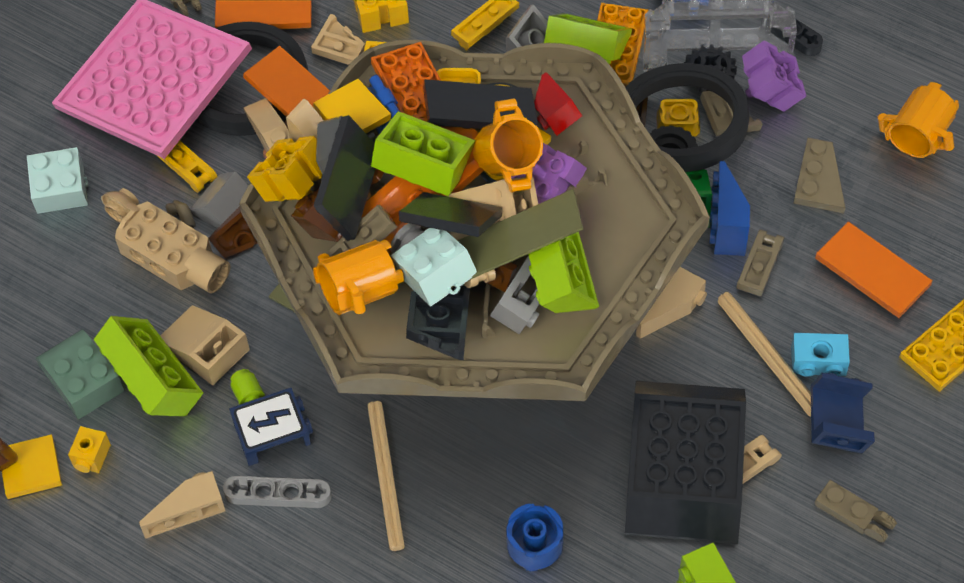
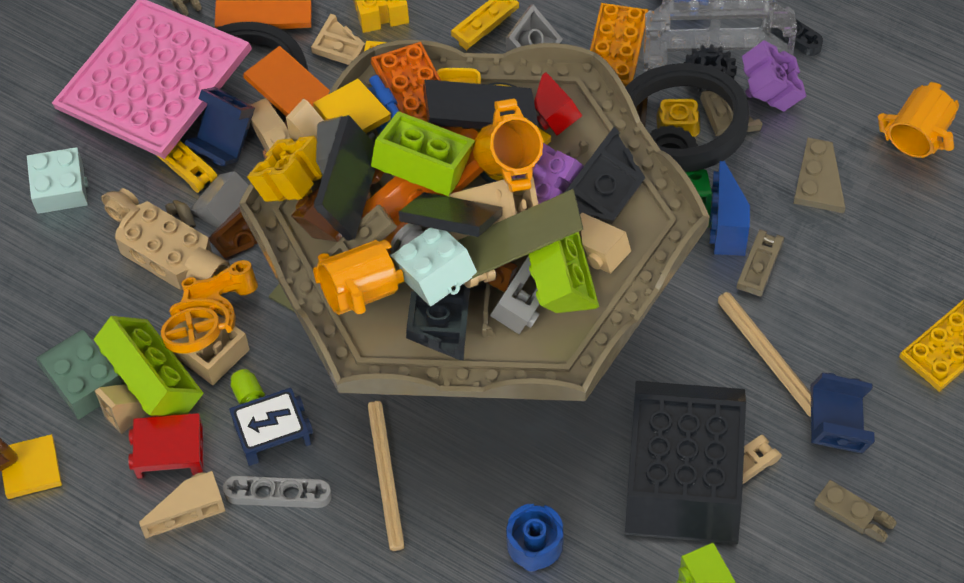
(89, 450): yellow brick -> none
(119, 406): none -> tan slope
(166, 444): none -> red panel
(204, 300): none -> light orange piece
(222, 127): none -> dark blue panel
(594, 35): lime slope -> none
(603, 244): none -> tan slope
(607, 180): none -> black wing
(675, 302): tan slope -> none
(831, 346): medium azure brick -> none
(873, 269): orange tile -> none

